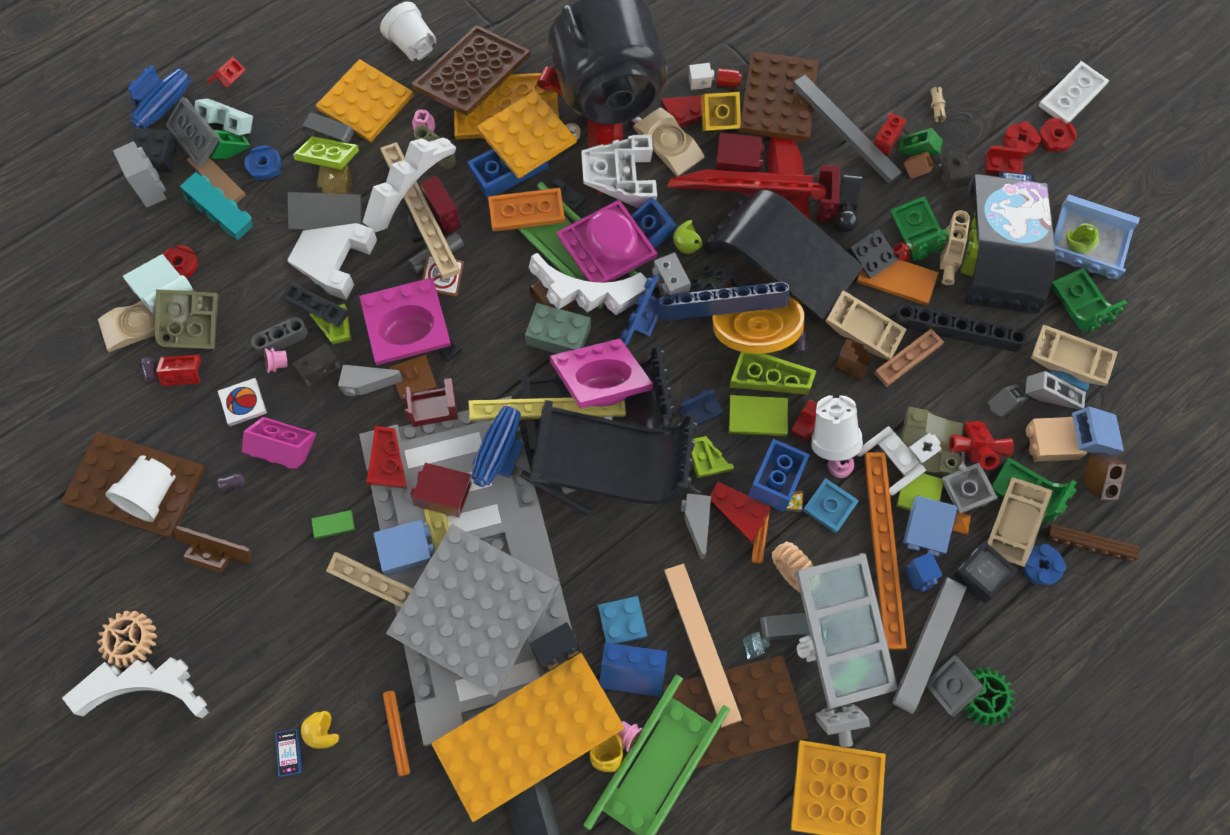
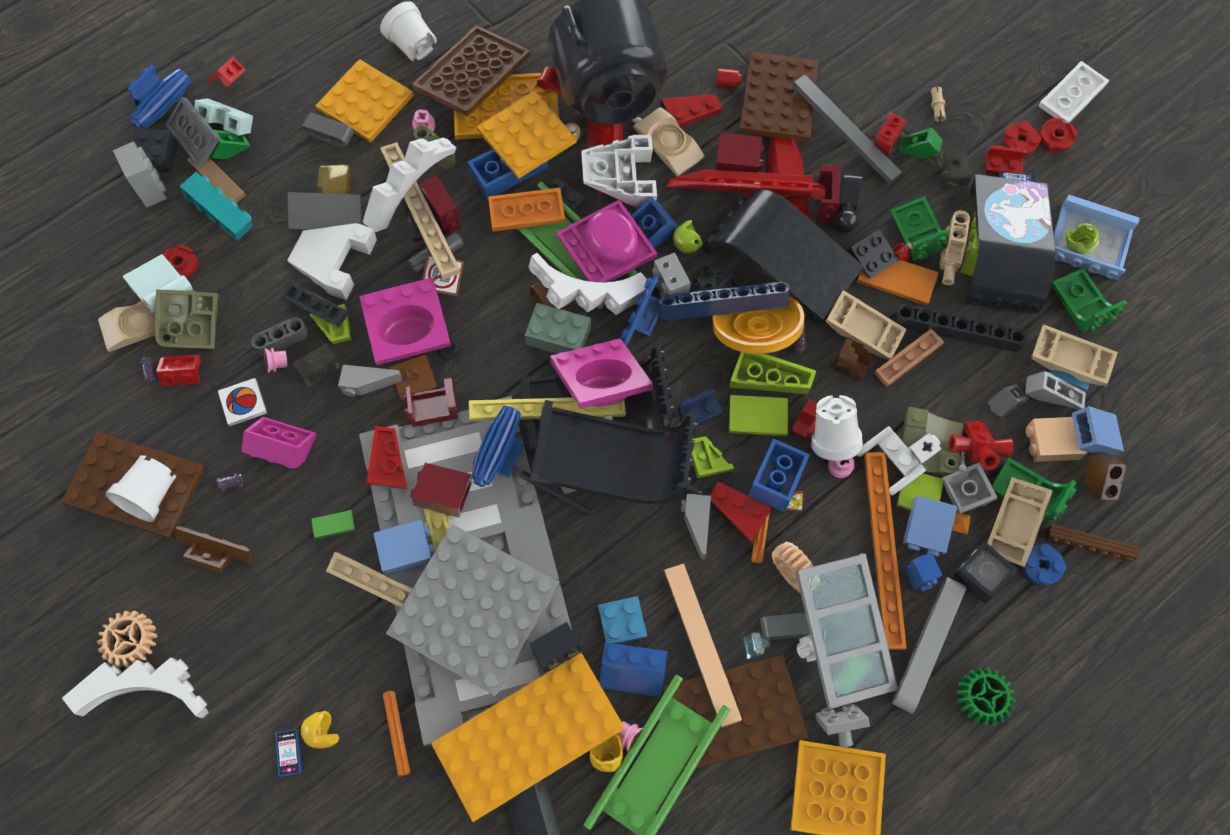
(265, 171): blue plate -> none
(326, 152): lime tile -> none
(700, 76): white brick -> none
(721, 111): yellow brick -> none
(830, 505): dark azure plate -> none
(919, 164): dark orange panel -> none
(954, 686): dark grey plate -> none

